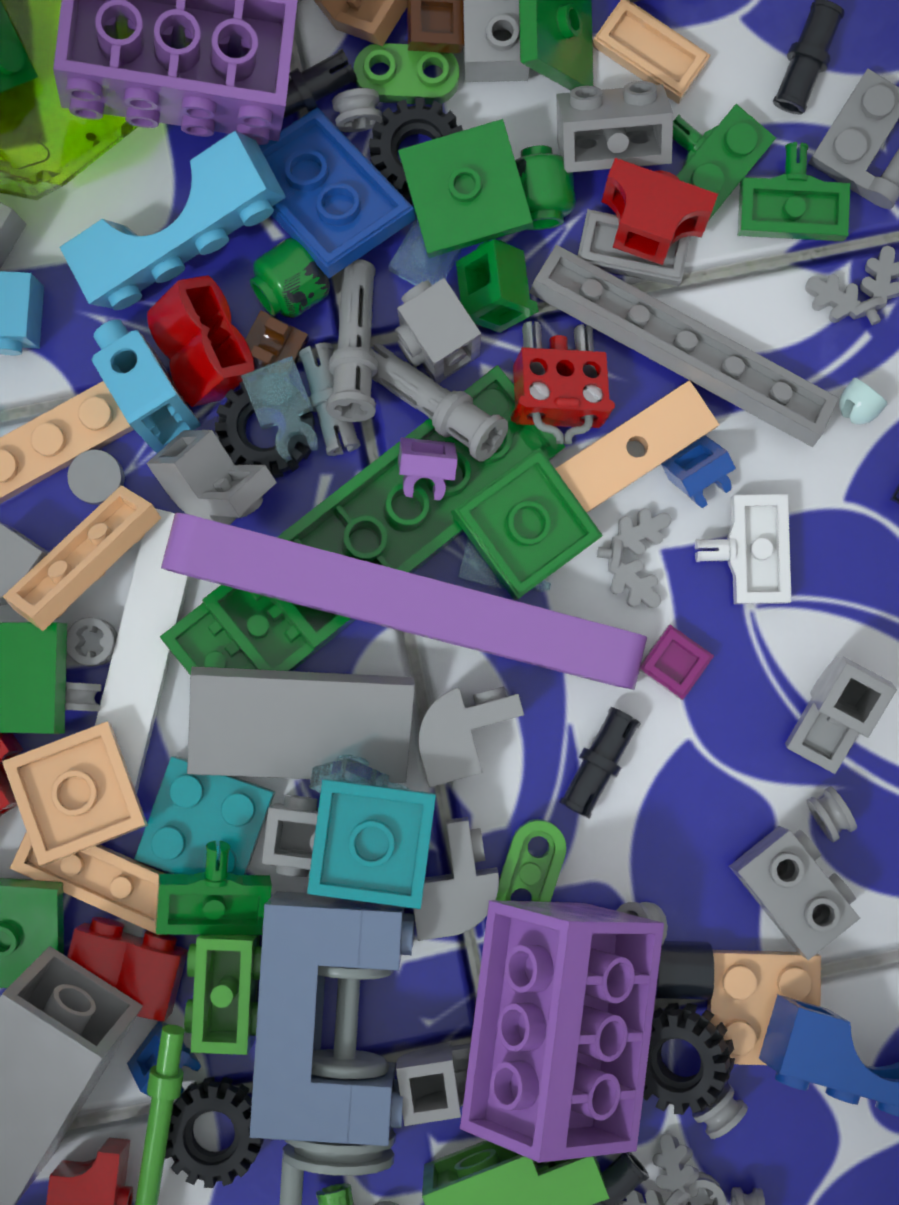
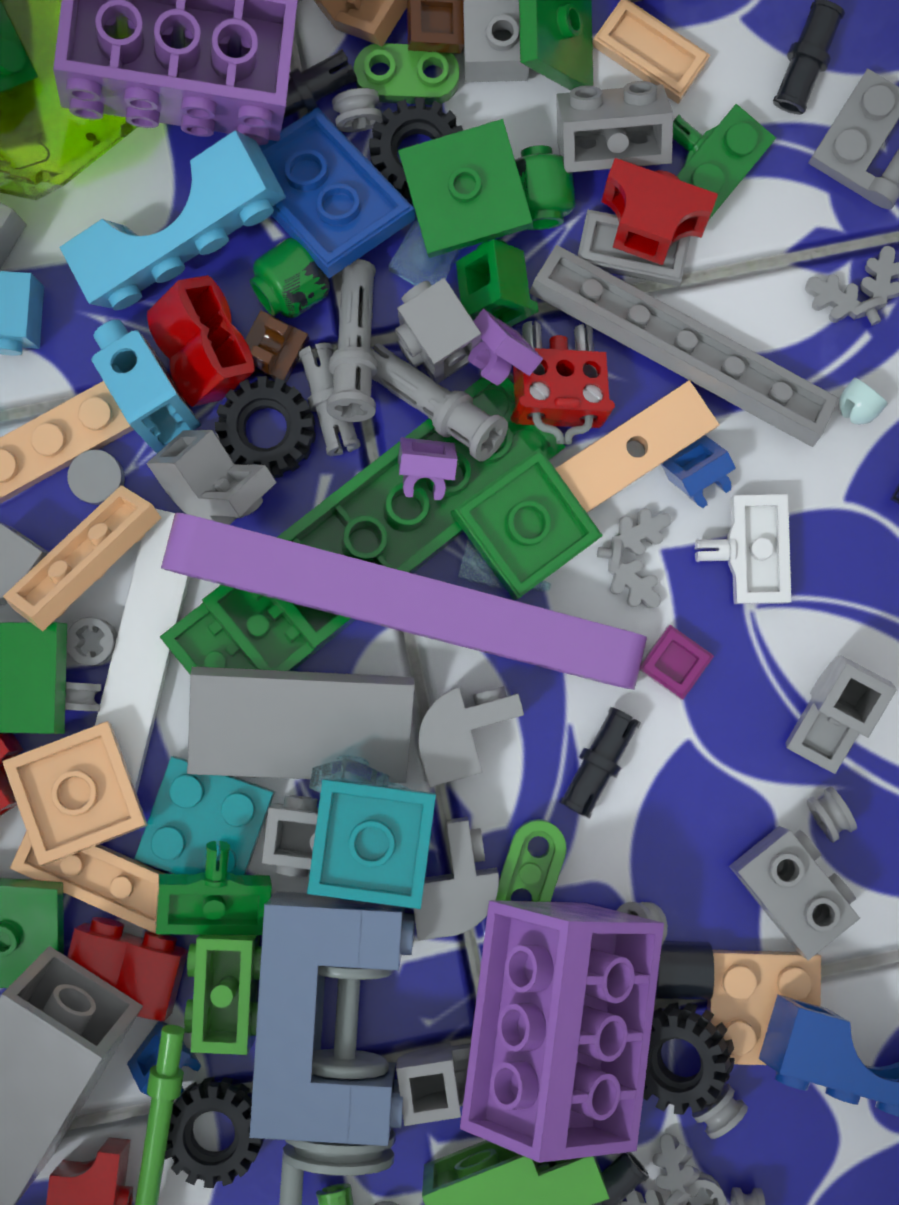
(280, 400): clear light blue plate -> none
(501, 349): none -> medium lavender tile
(794, 203): green plate -> none

